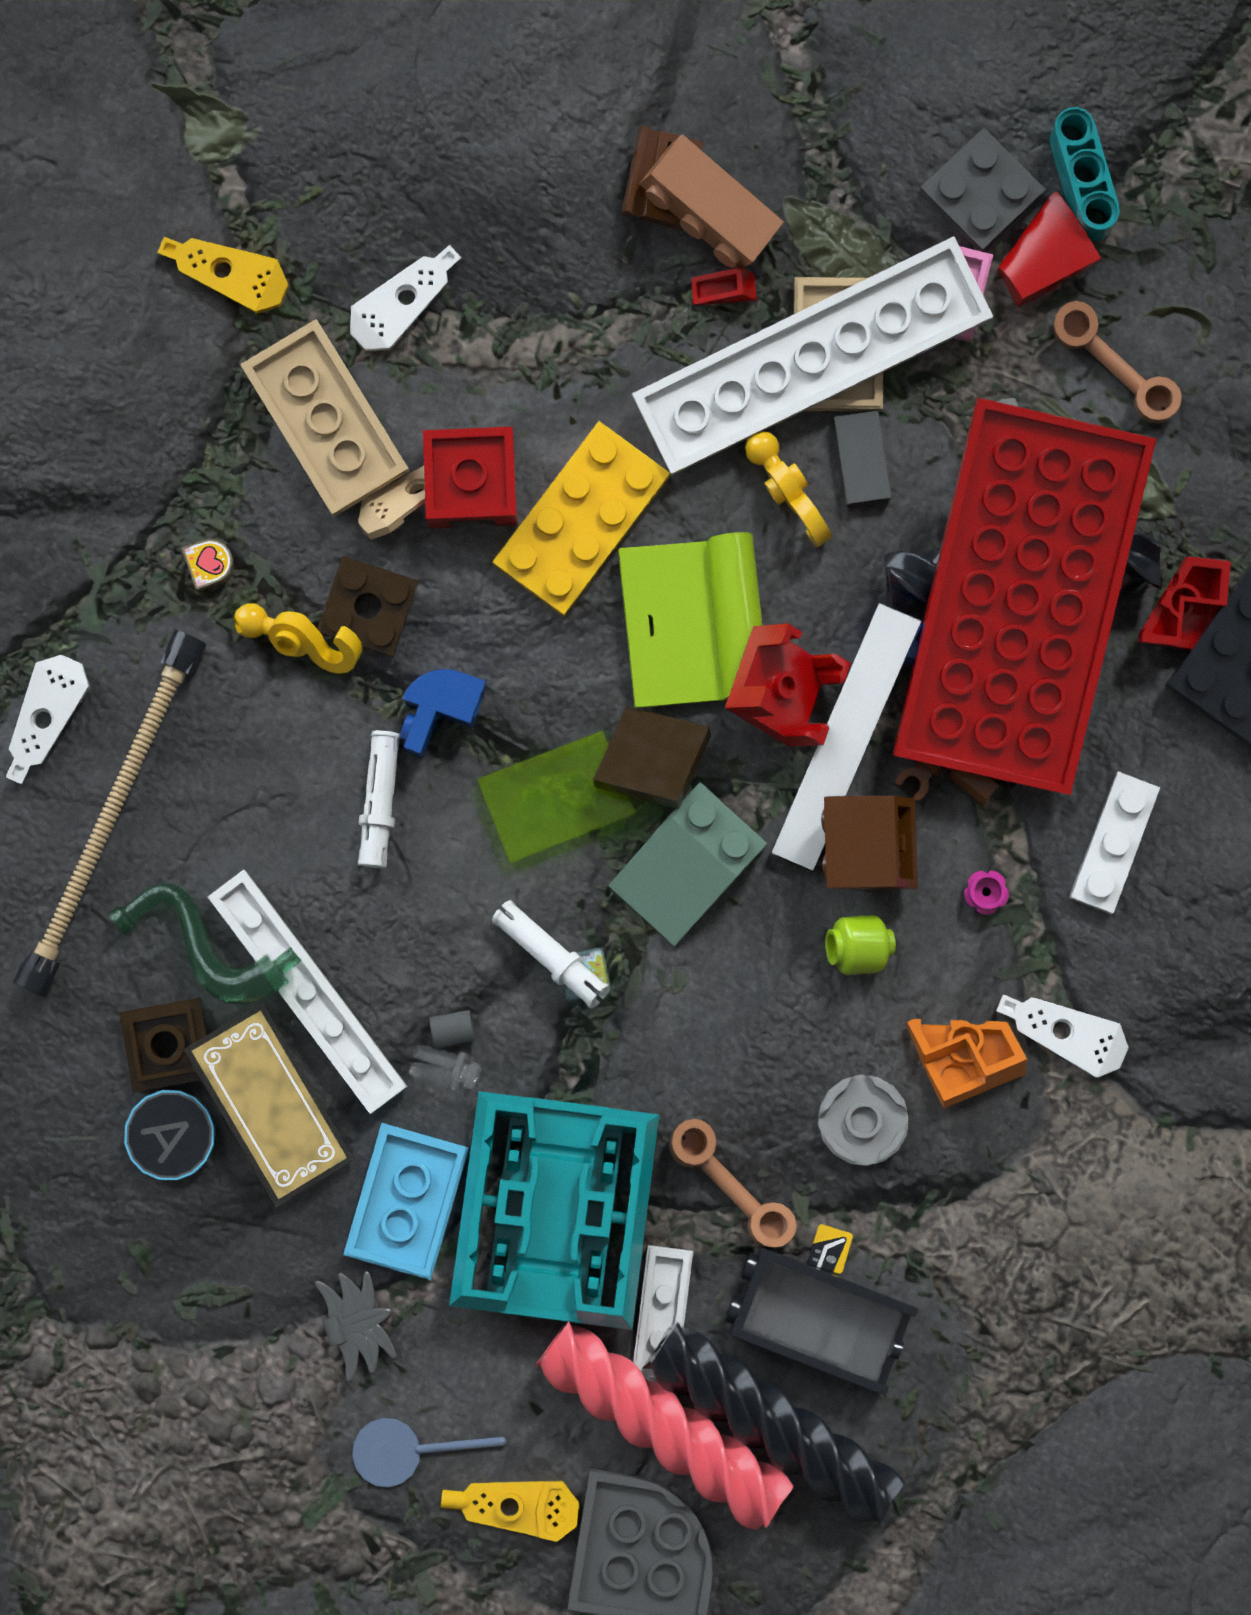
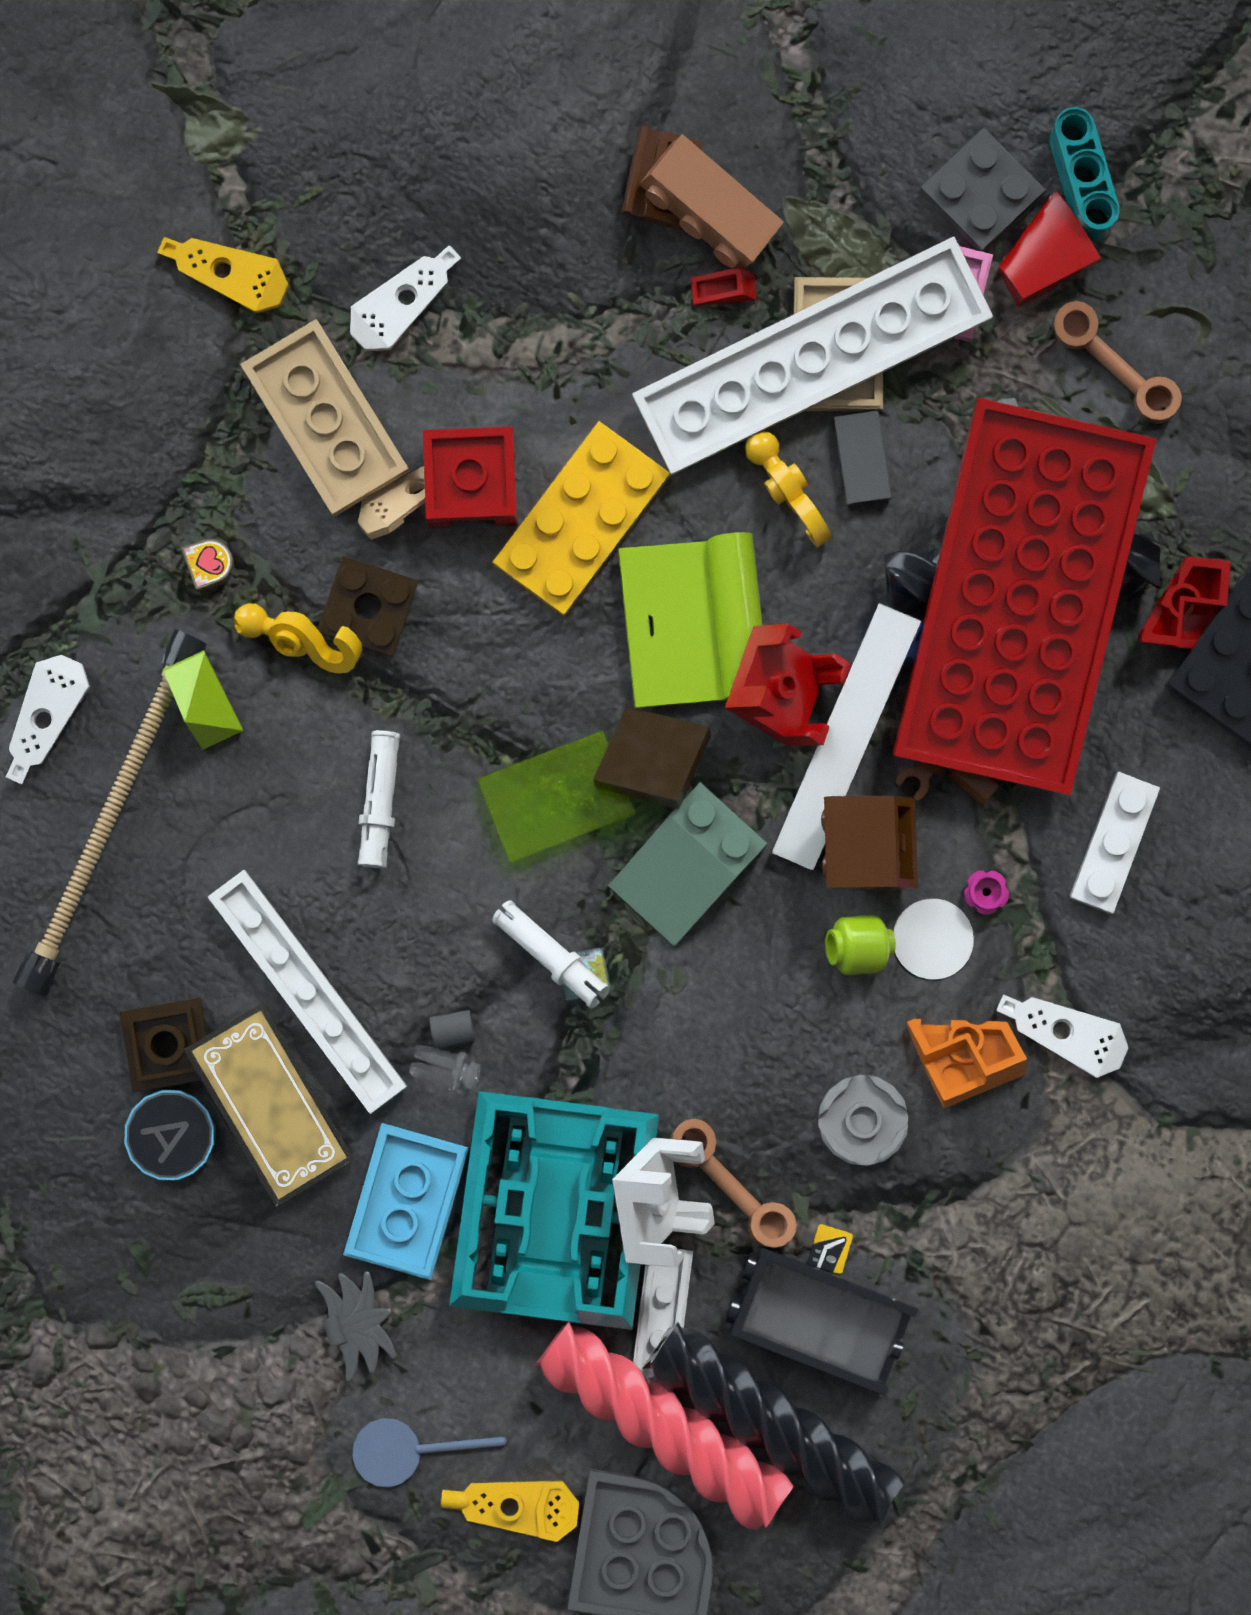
(202, 700): none -> lime slope
(222, 982): clear green animal -> none
(437, 695): blue brick -> none
(651, 1205): none -> white panel
(933, 939): none -> white sticker

